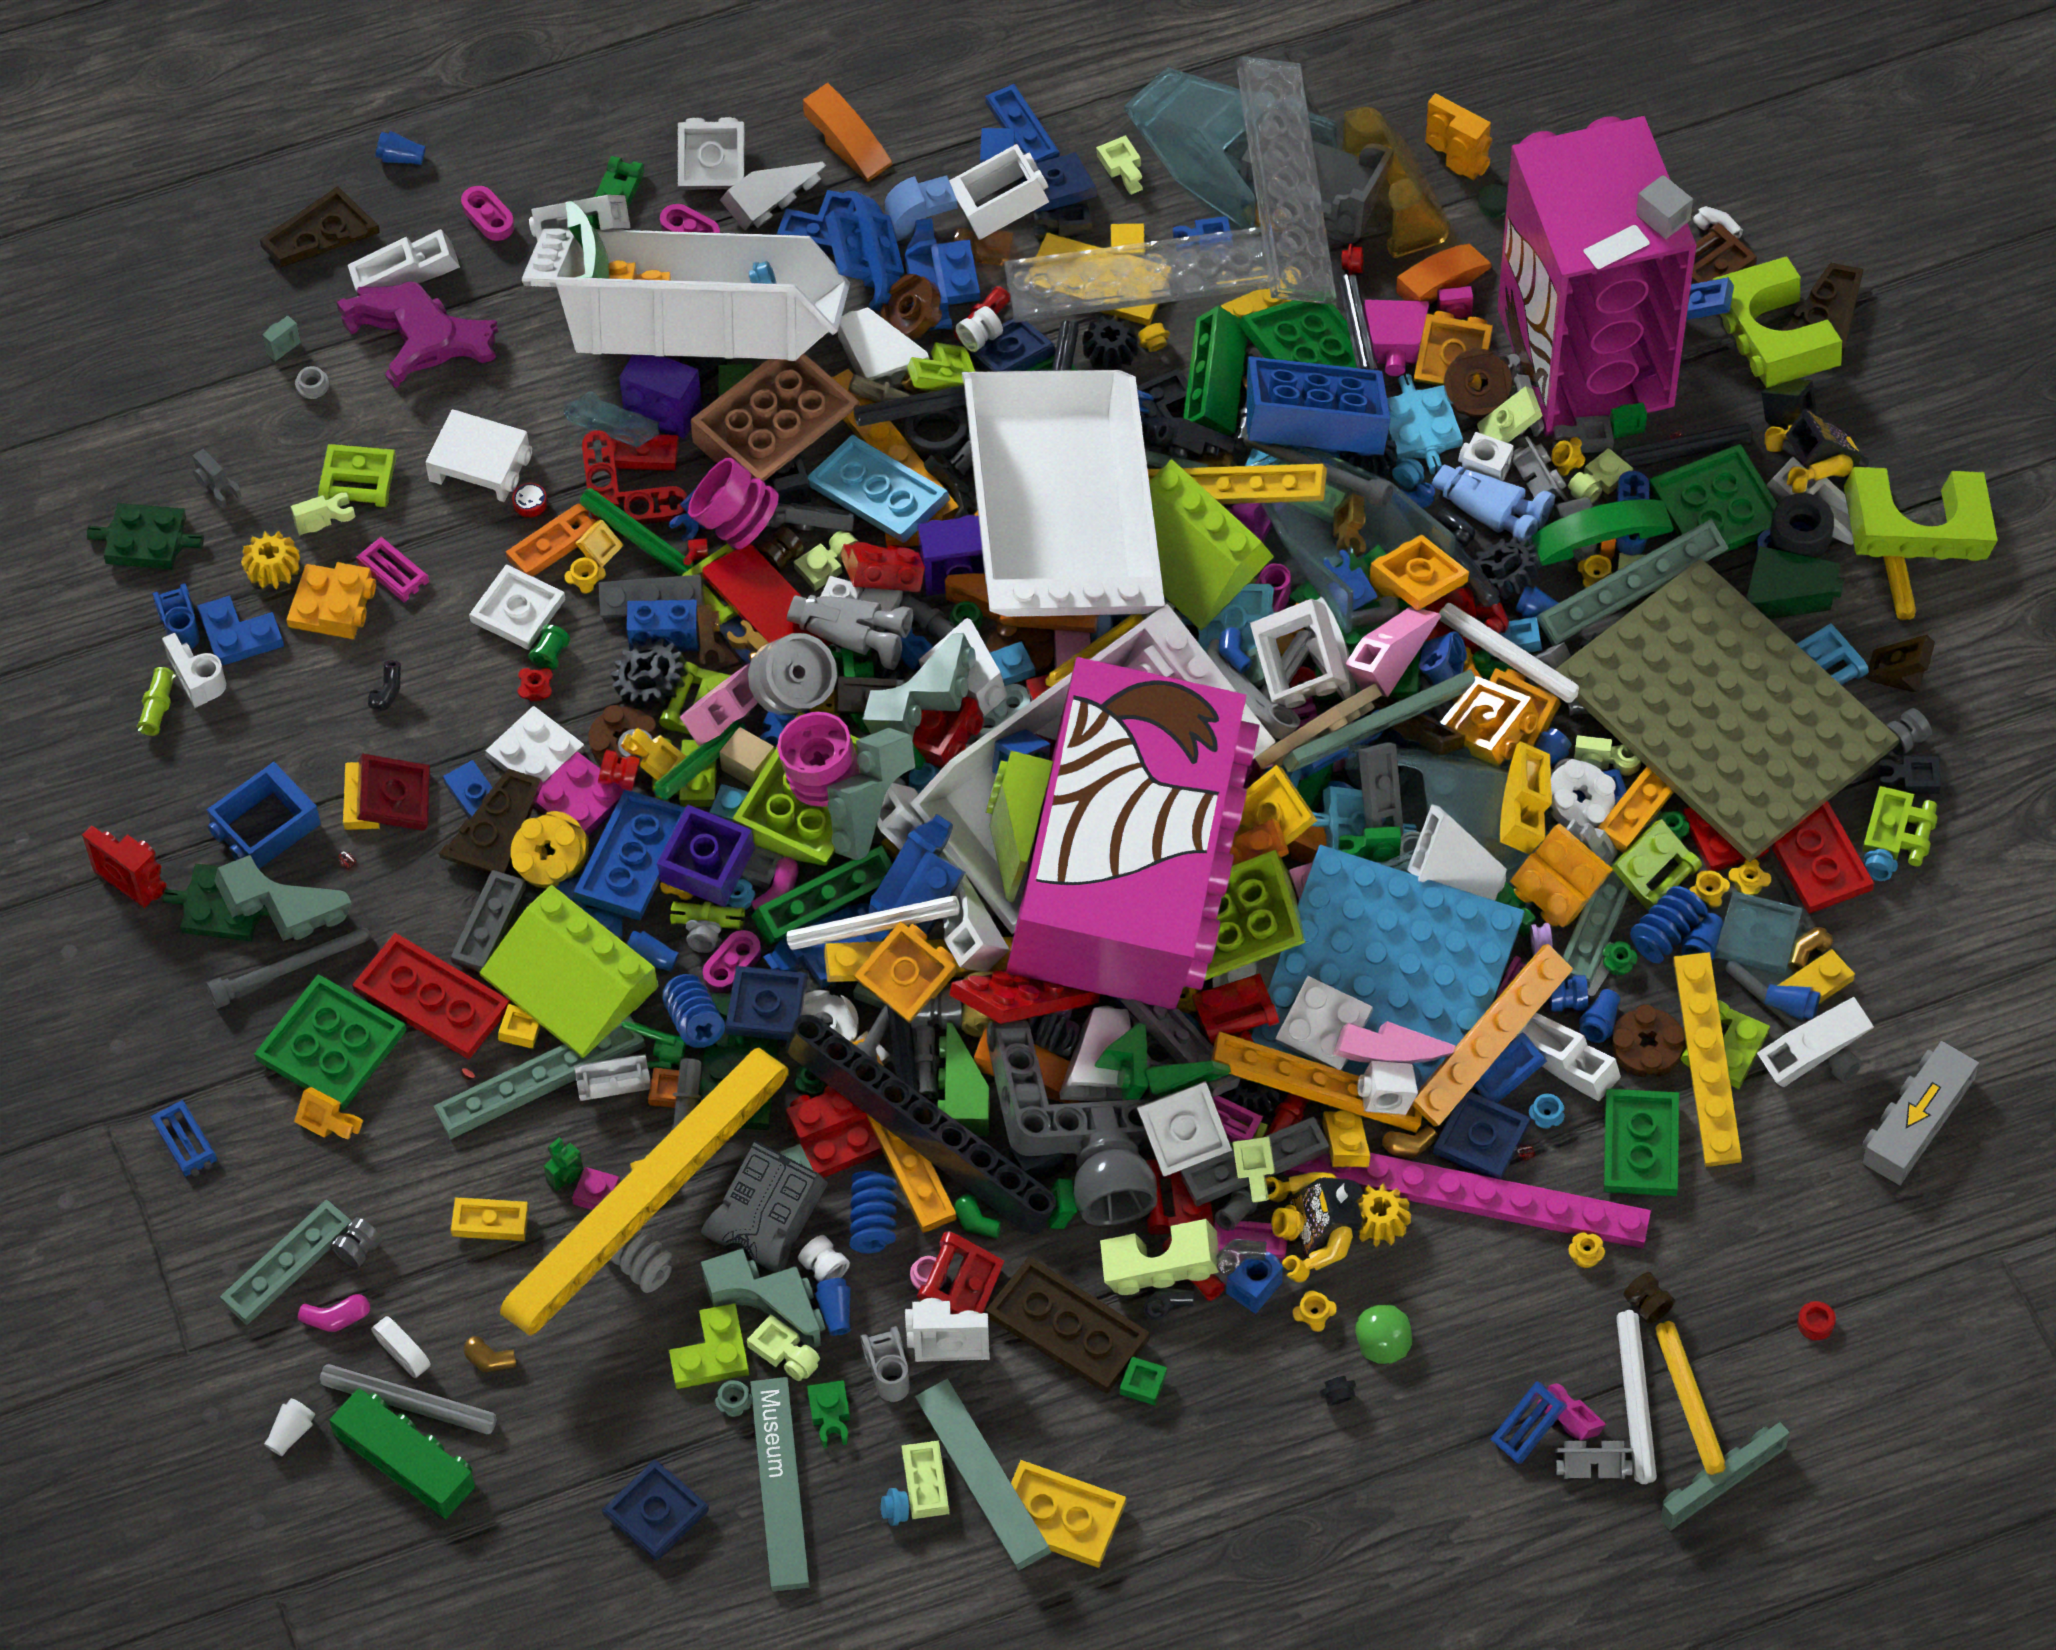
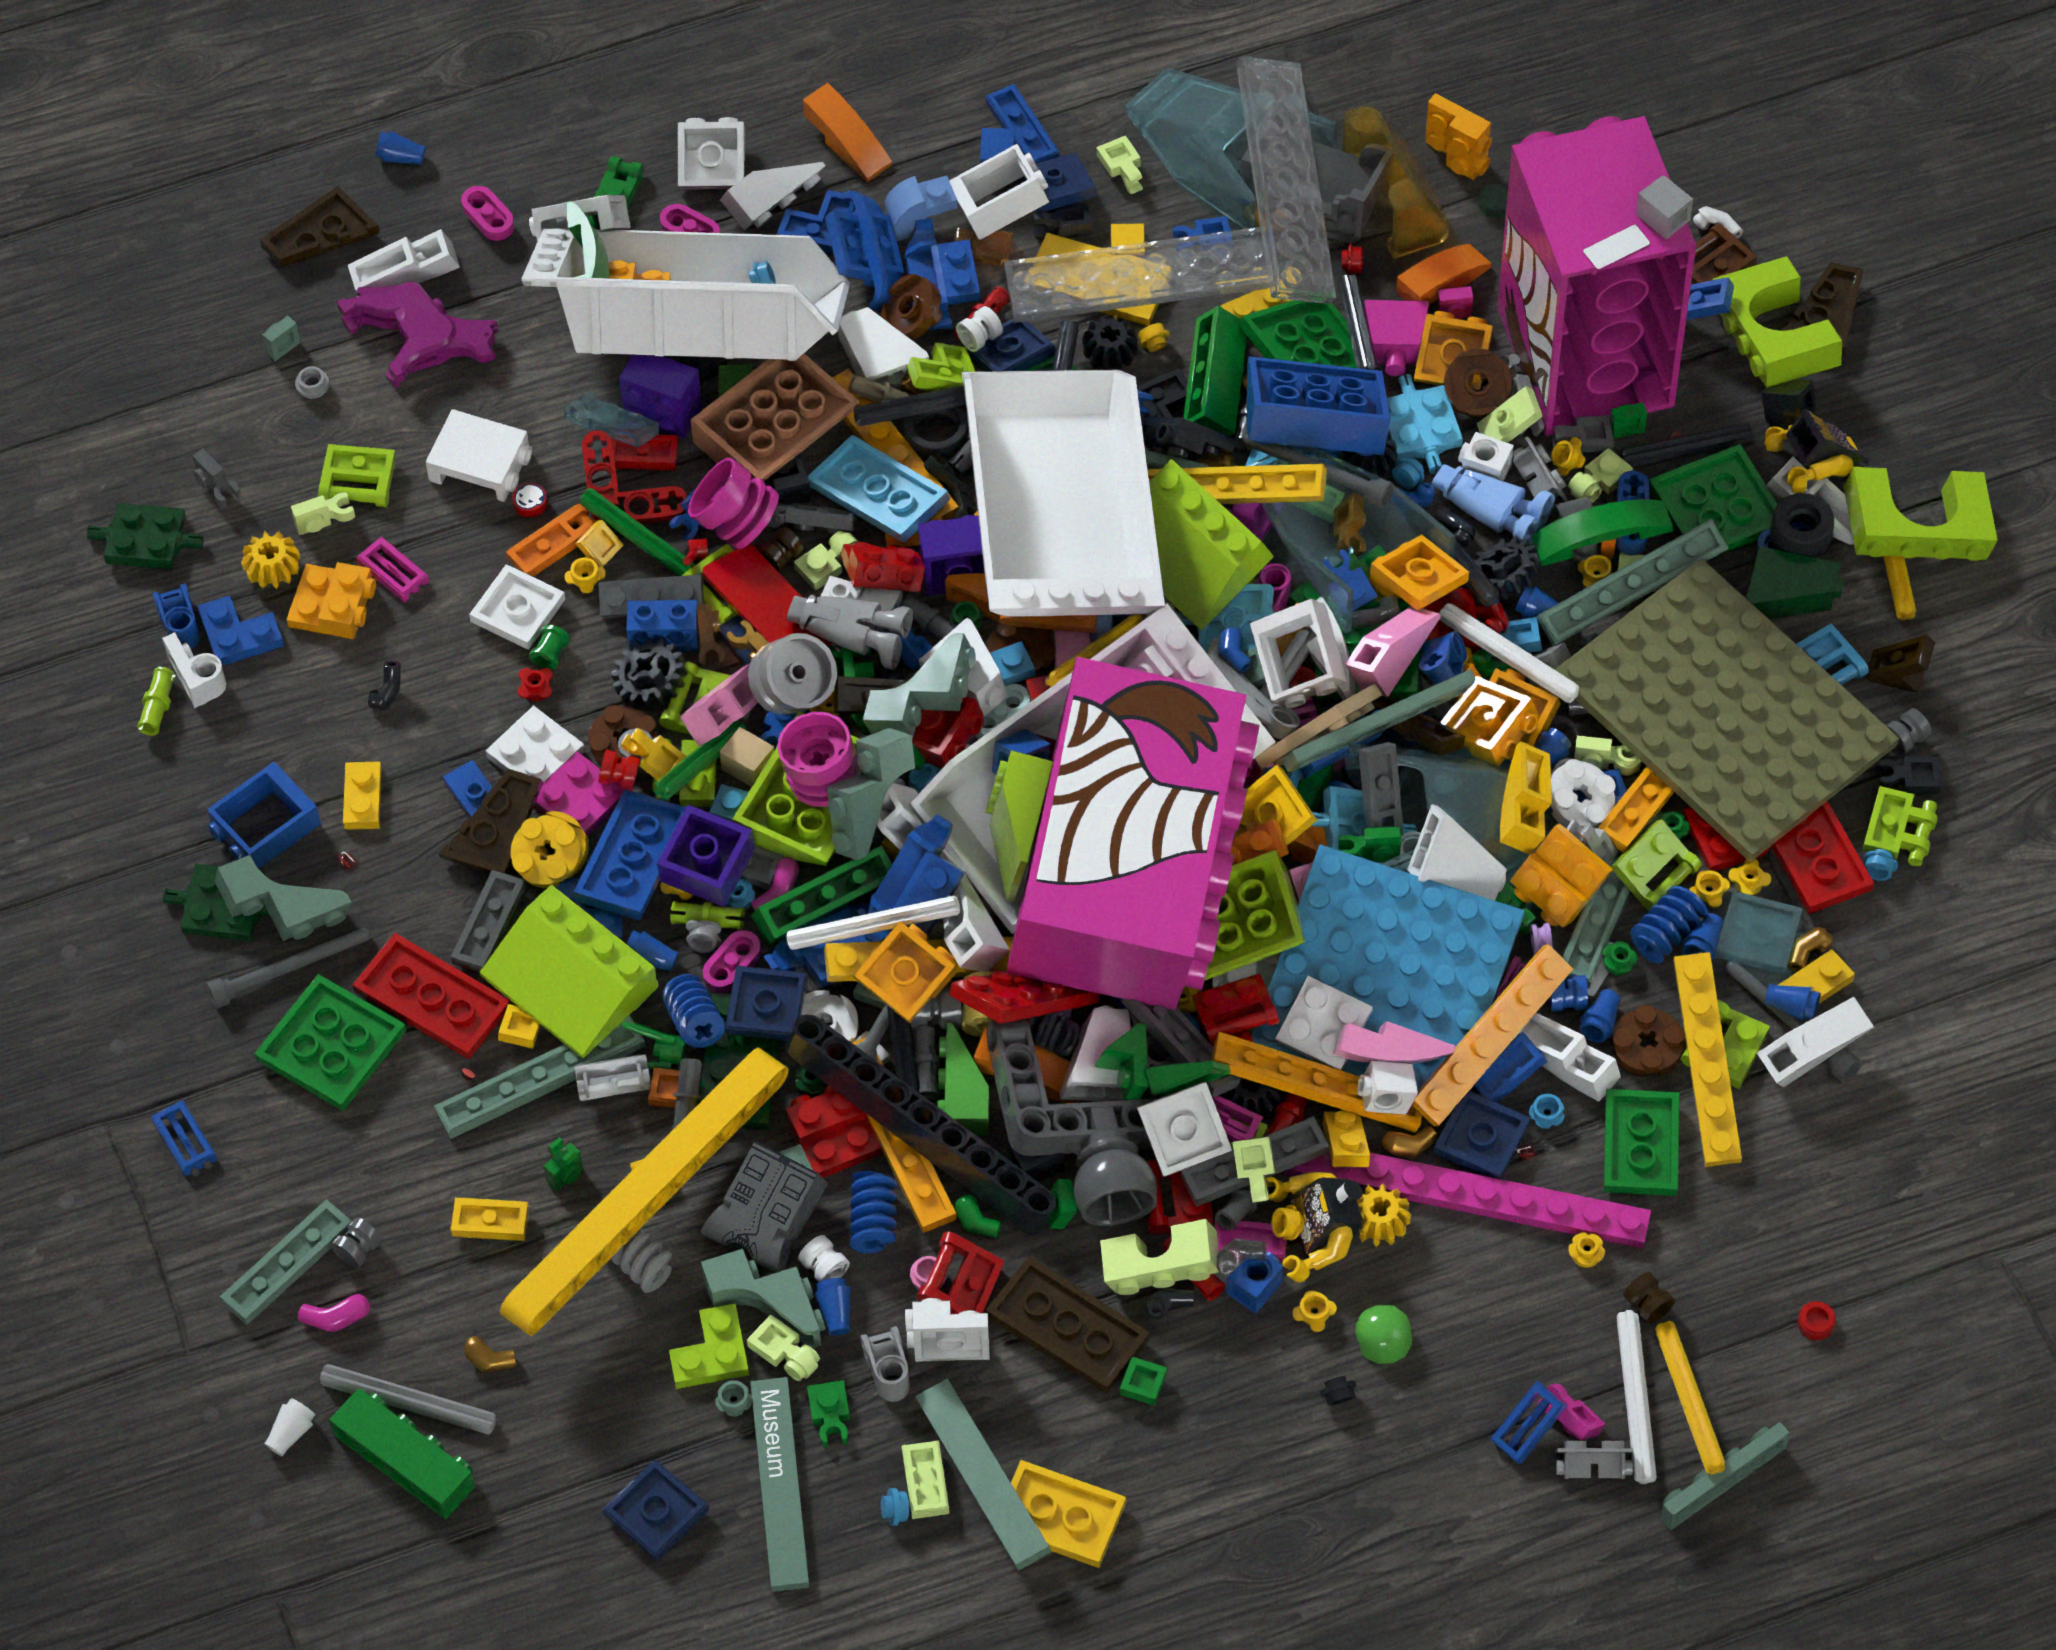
(125, 865): red plate -> none
(321, 1115): light orange plate -> none
(393, 792): dark red tile -> none
(400, 1347): white beam -> none
(593, 1188): dark pink plate -> none
(1919, 1112): light grey brick -> none

